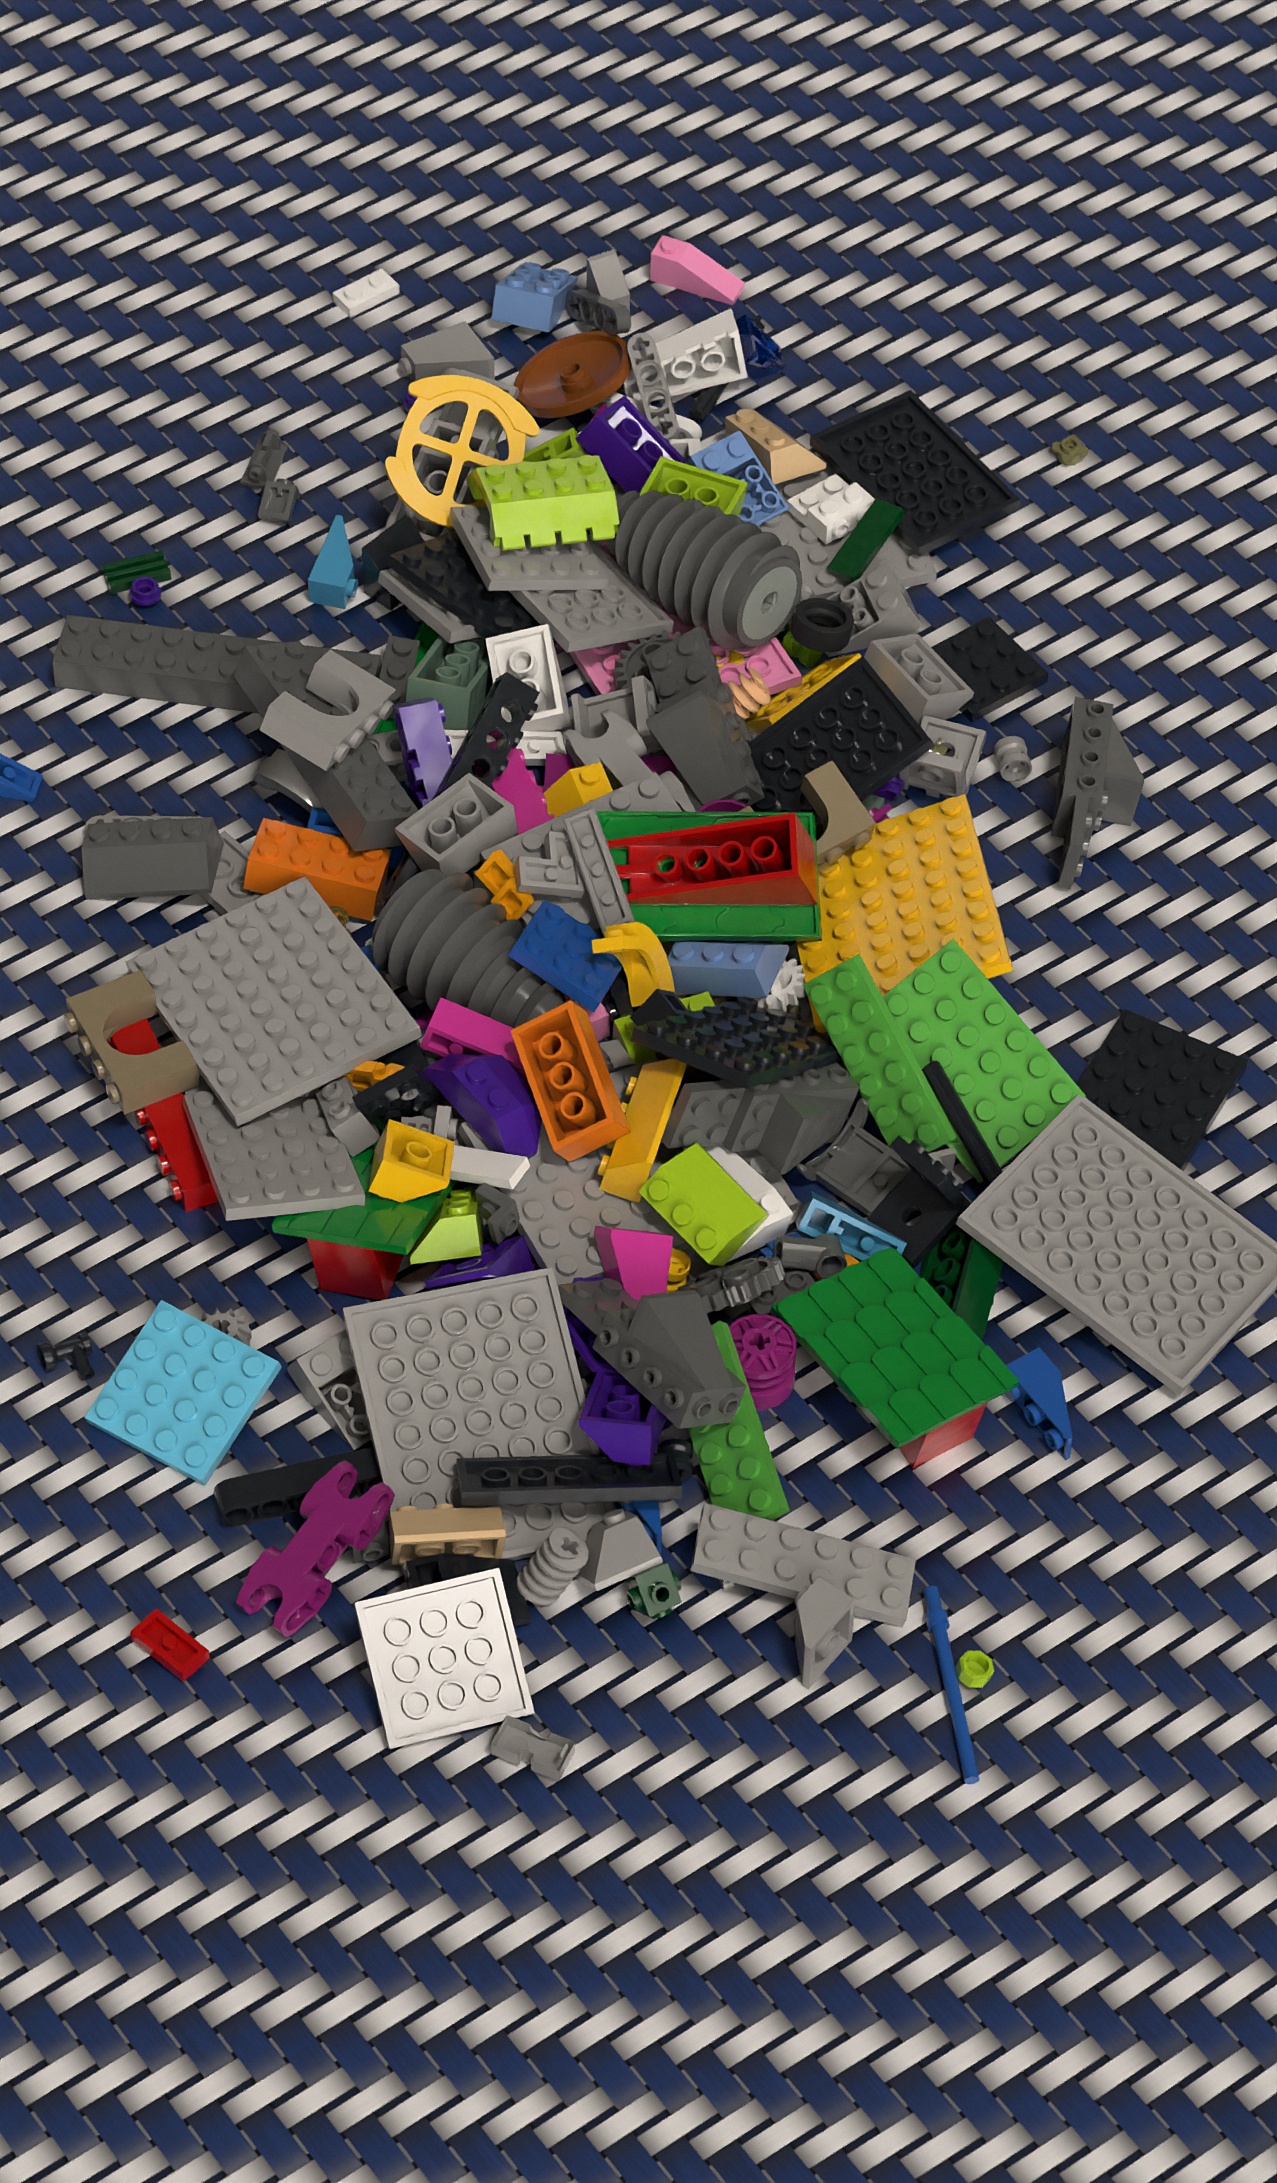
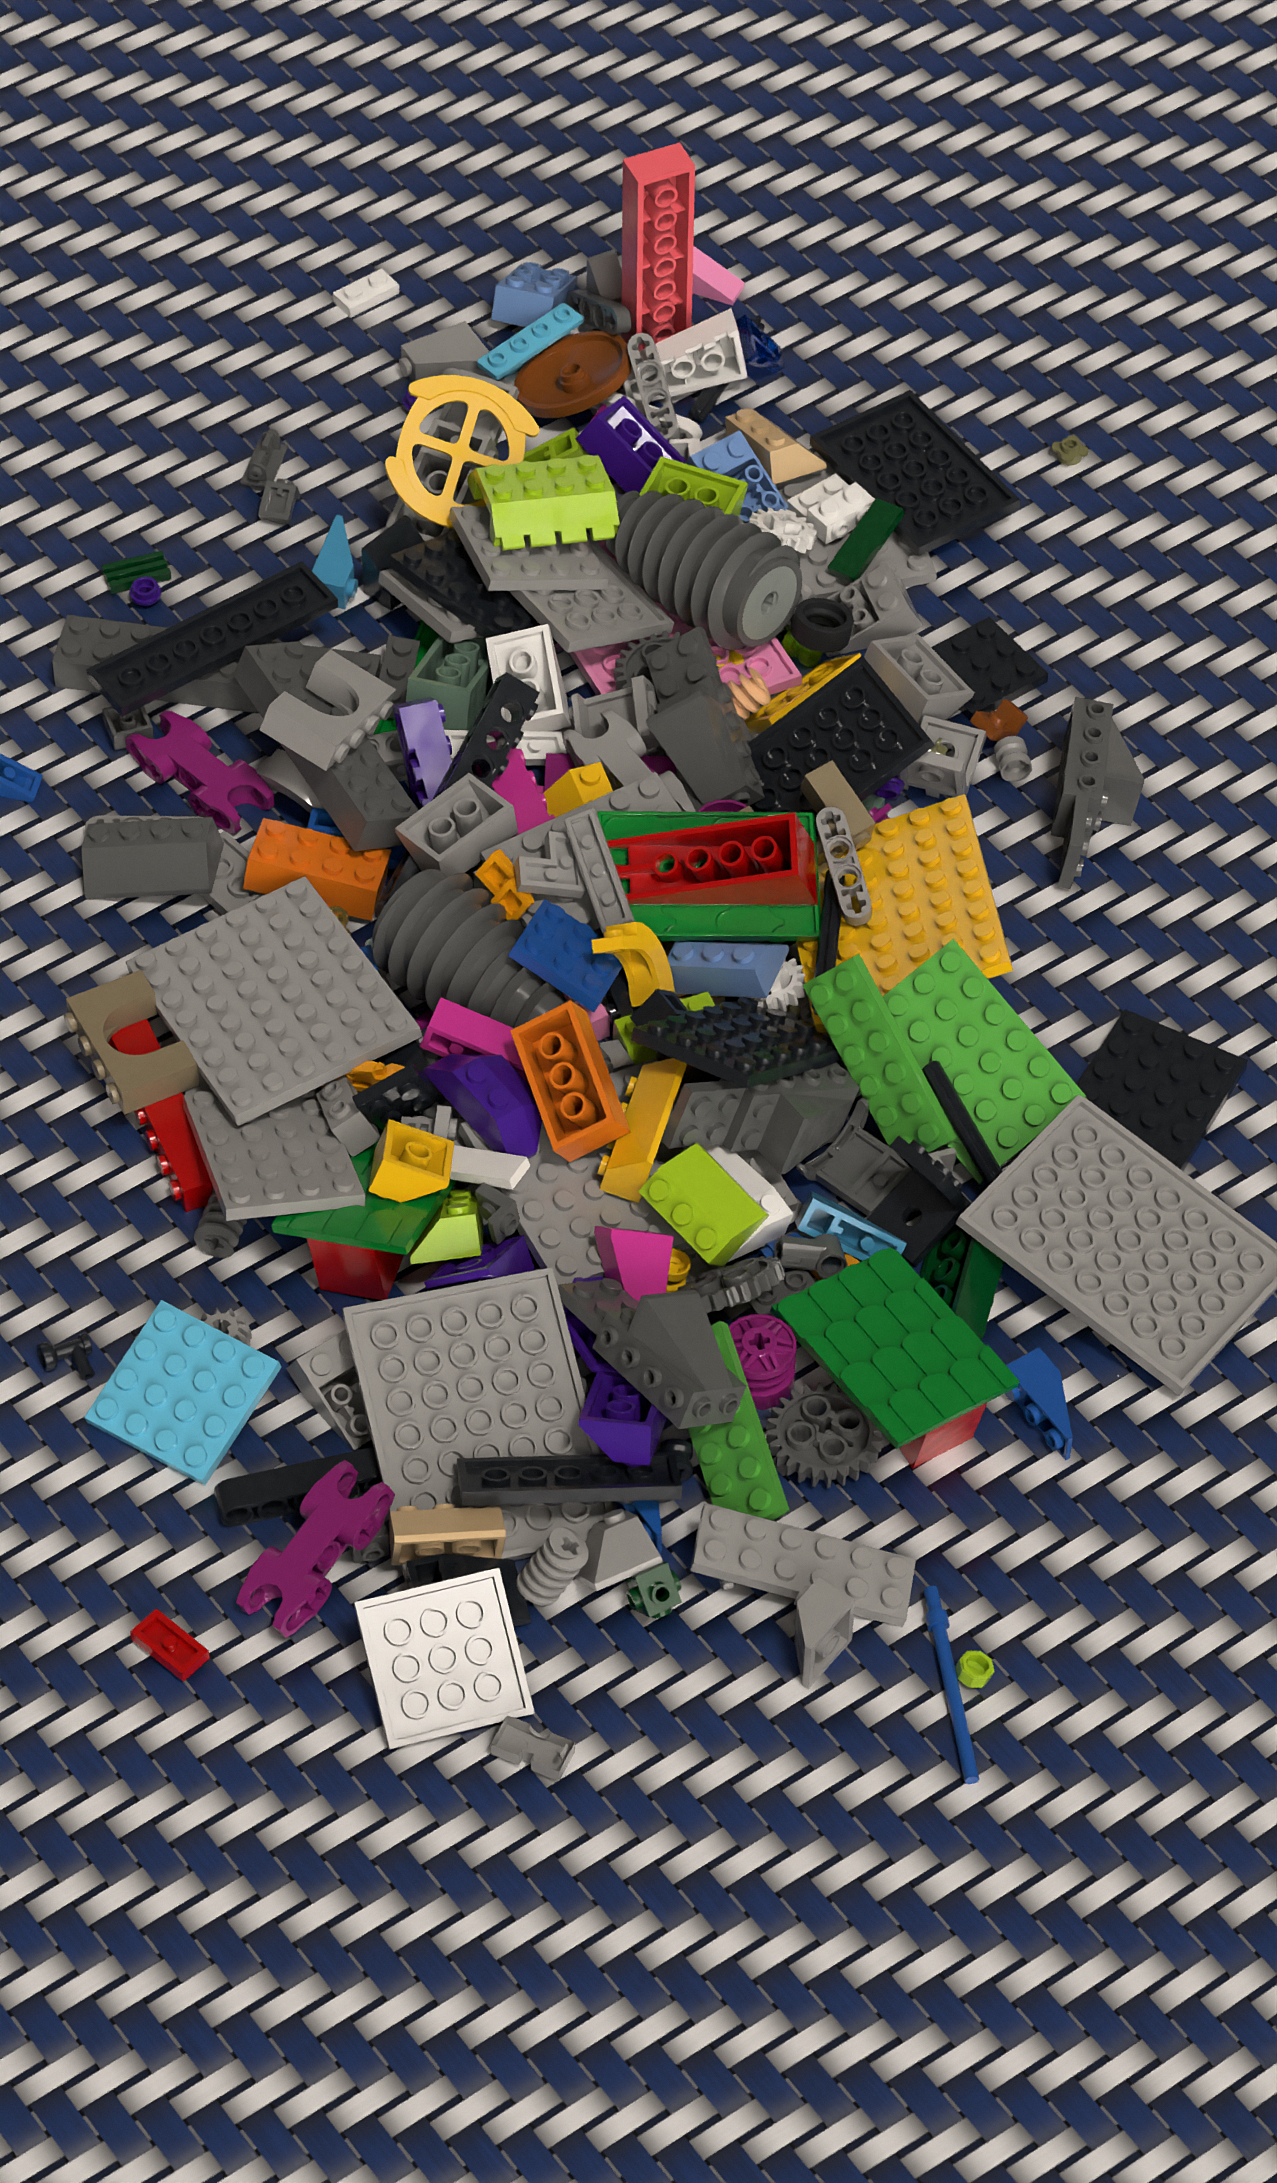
(121, 727): none -> dark grey piece
(187, 759): none -> magenta piece
(211, 638): none -> black plate
(214, 1233): none -> dark grey piece
(530, 341): none -> medium azure bracket
(658, 241): none -> coral brick
(787, 527): none -> white gear
(822, 1436): none -> dark grey gear
(828, 929): none -> black axle
(845, 865): none -> light grey beam
(1000, 723): none -> dark orange bracket

